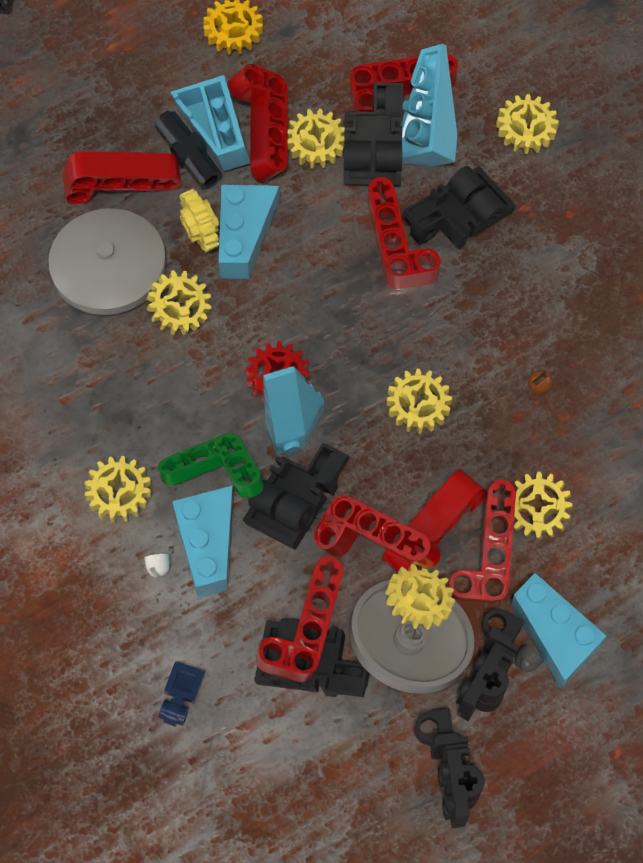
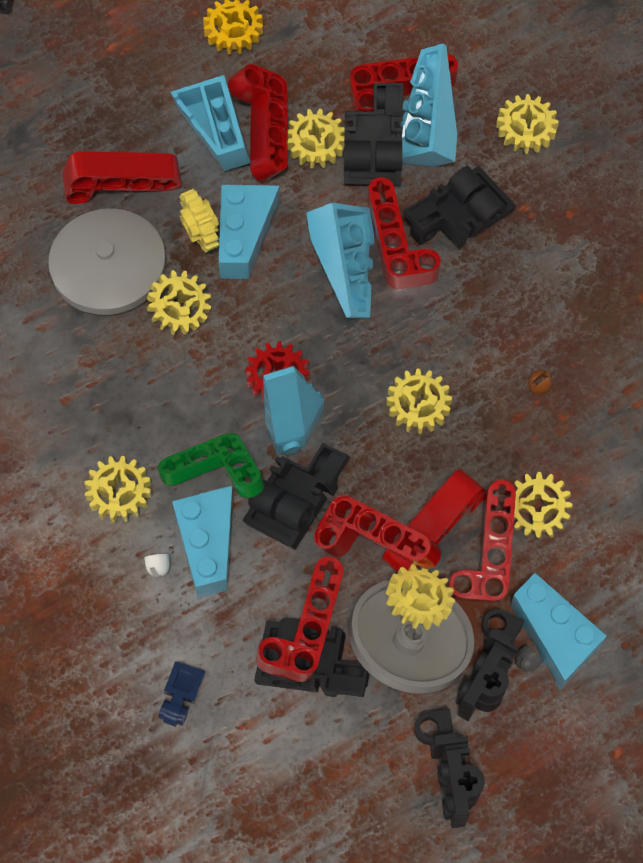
(188, 149): black piece -> none
(342, 243): none -> medium azure wedge

